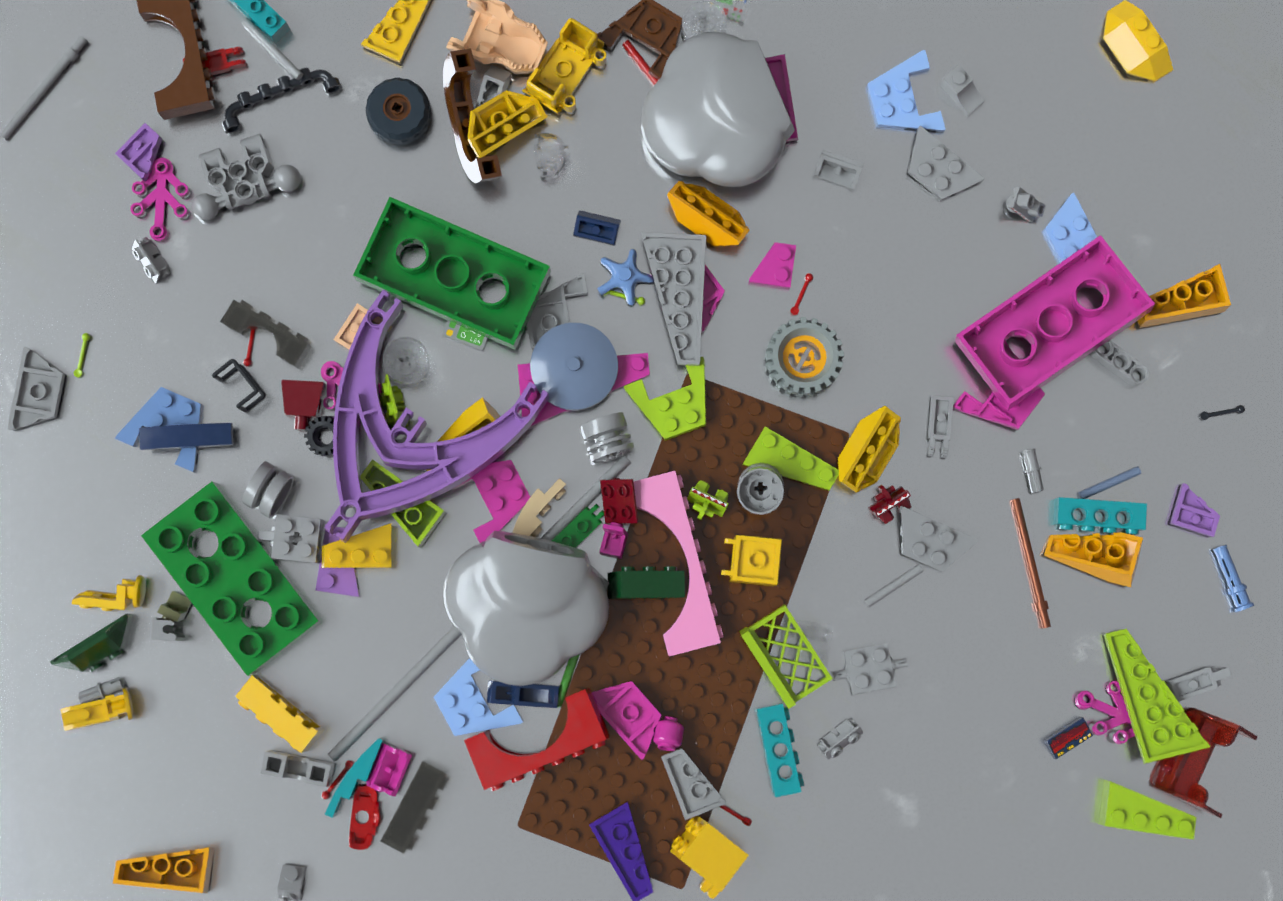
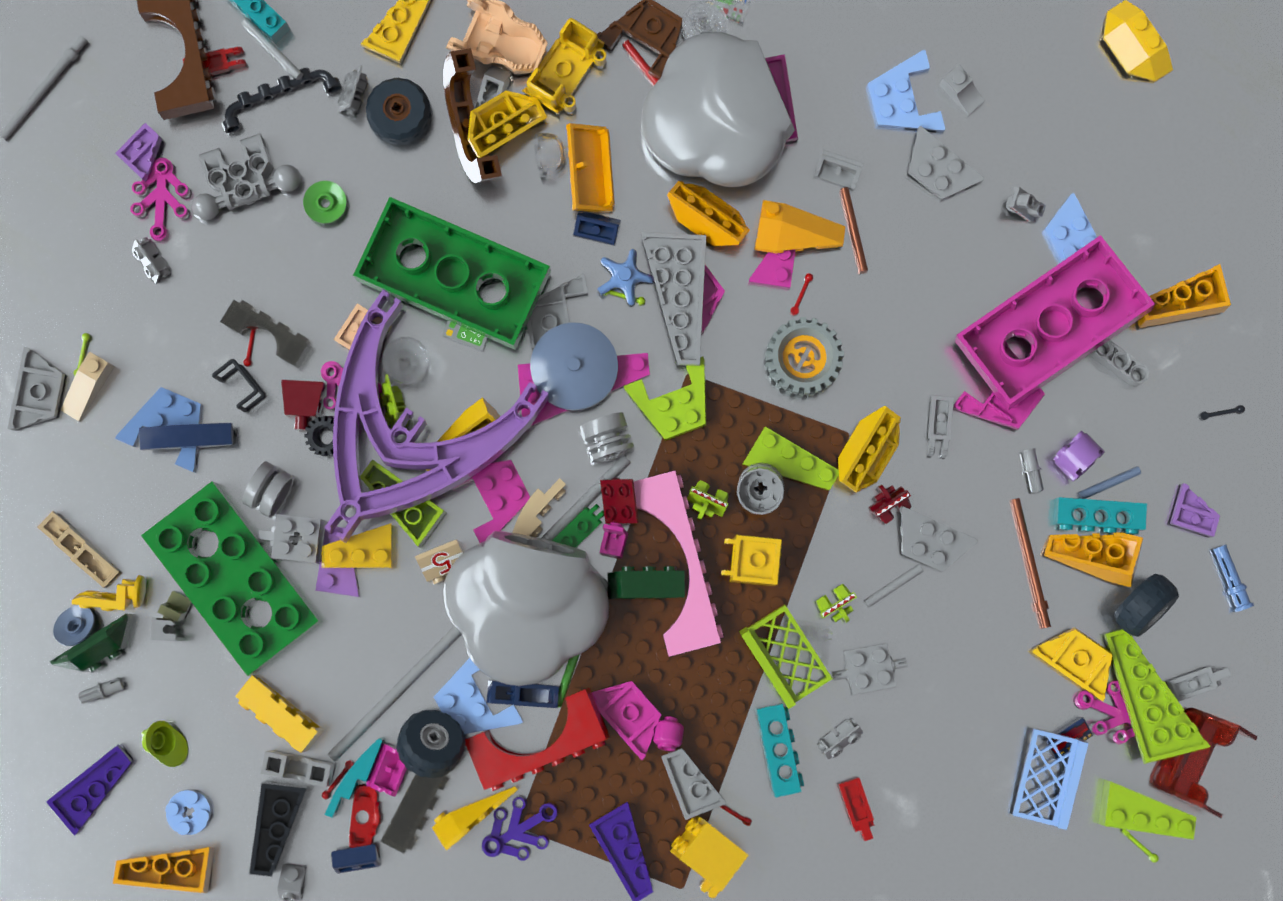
(73, 626): none -> sand blue dish
(78, 549): none -> tan slope
(85, 792): none -> dark purple wing
(86, 385): none -> tan slope
(97, 711): yellow piece -> none
(165, 744): none -> lime piece
(201, 814): none -> light blue plate
(274, 821): none -> black wedge
(321, 192): none -> bright green dish
(352, 81): none -> light grey hinge
(355, 859): none -> dark blue slope
(430, 743): none -> black wheel
(438, 561): none -> tan slope
(460, 821): none -> yellow wedge
(516, 830): none -> dark purple plant
(590, 168): none -> light orange container
(790, 228): none -> light orange wedge
(844, 596): none -> lime hips
(854, 229): none -> copper bar
(857, 807): none -> red hinge
(1069, 784): none -> light blue fence
(1078, 659): none -> yellow wing
(1079, 456): none -> medium lavender brick
(1146, 605): none -> black wheel
(1153, 857): none -> lime hinge

